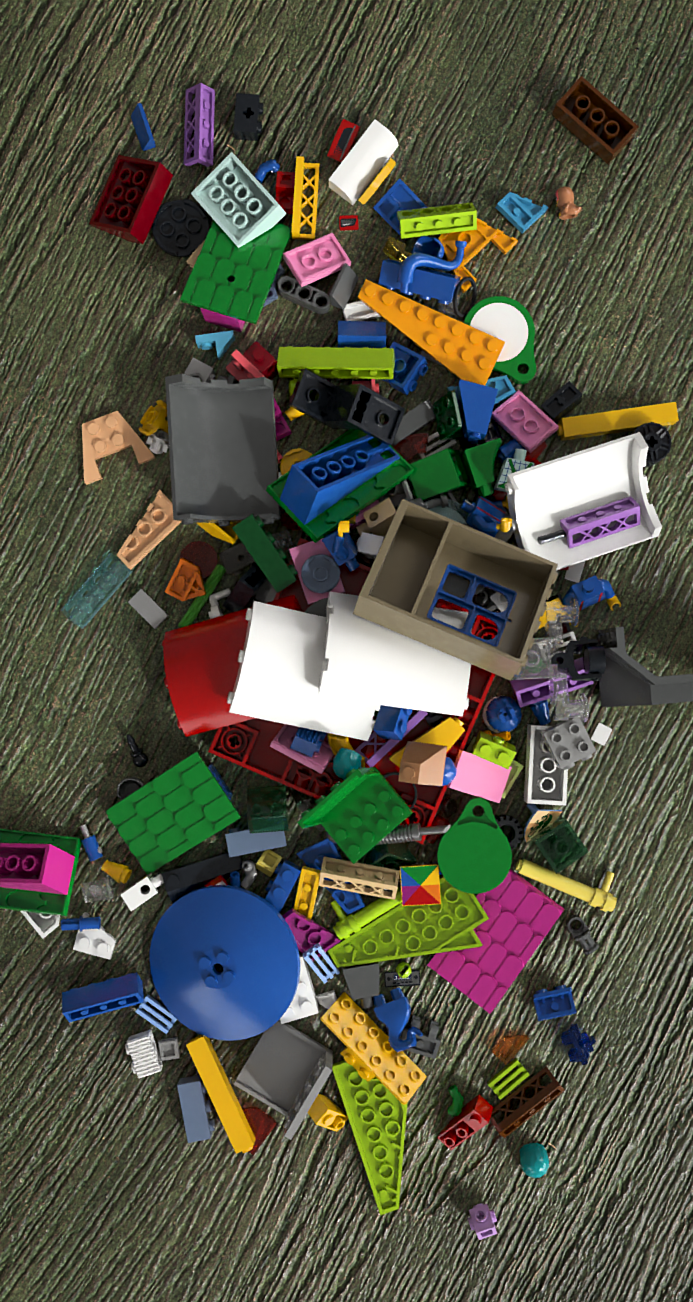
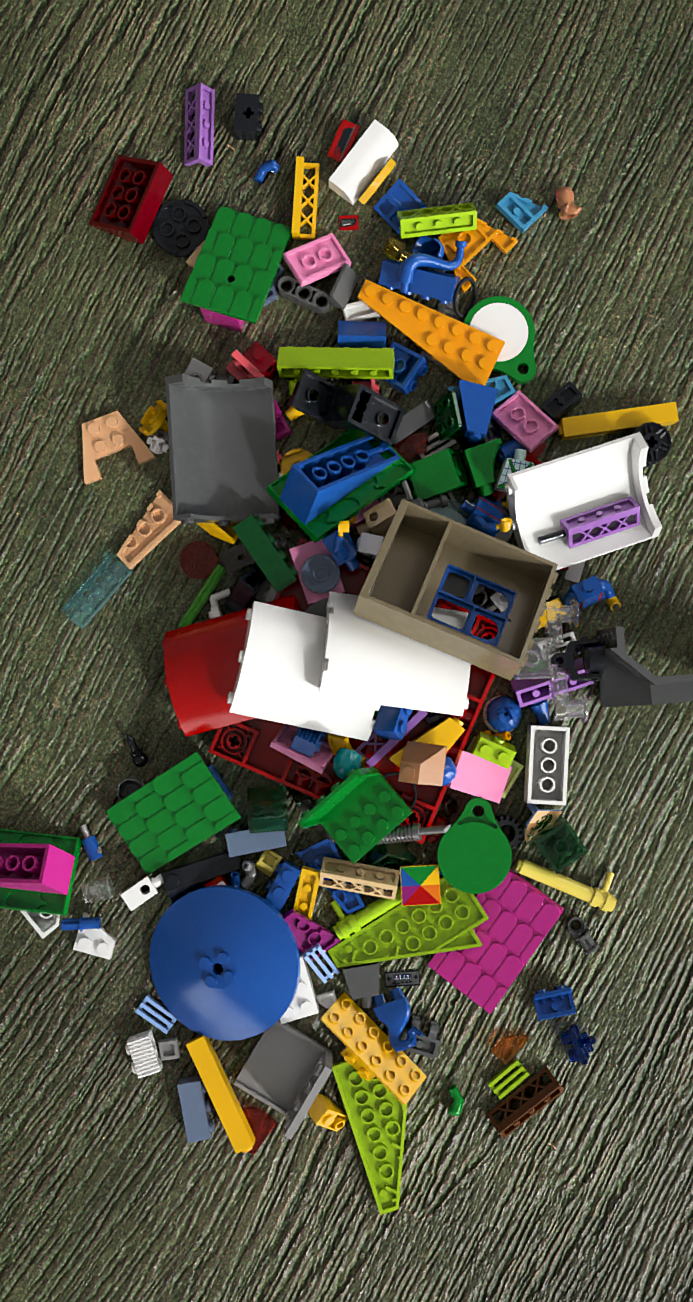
(102, 997): blue brick -> none
(117, 871): yellow cone -> none
(142, 128): blue slope -> none
(148, 608): light grey tile -> none
(186, 581): orange slope -> none
(221, 340): medium azure slope -> none
(238, 201): light aqua slope -> none
(285, 190): red slope -> none
(399, 968): lime hinge -> none
(471, 1119): red slope -> none
(482, 1221): lavender brick -> none
(534, 1160): teal hair -> none
(568, 743): light grey brick -> none
(594, 120): reddish brown brick -> none
(601, 734): white sticker -> none

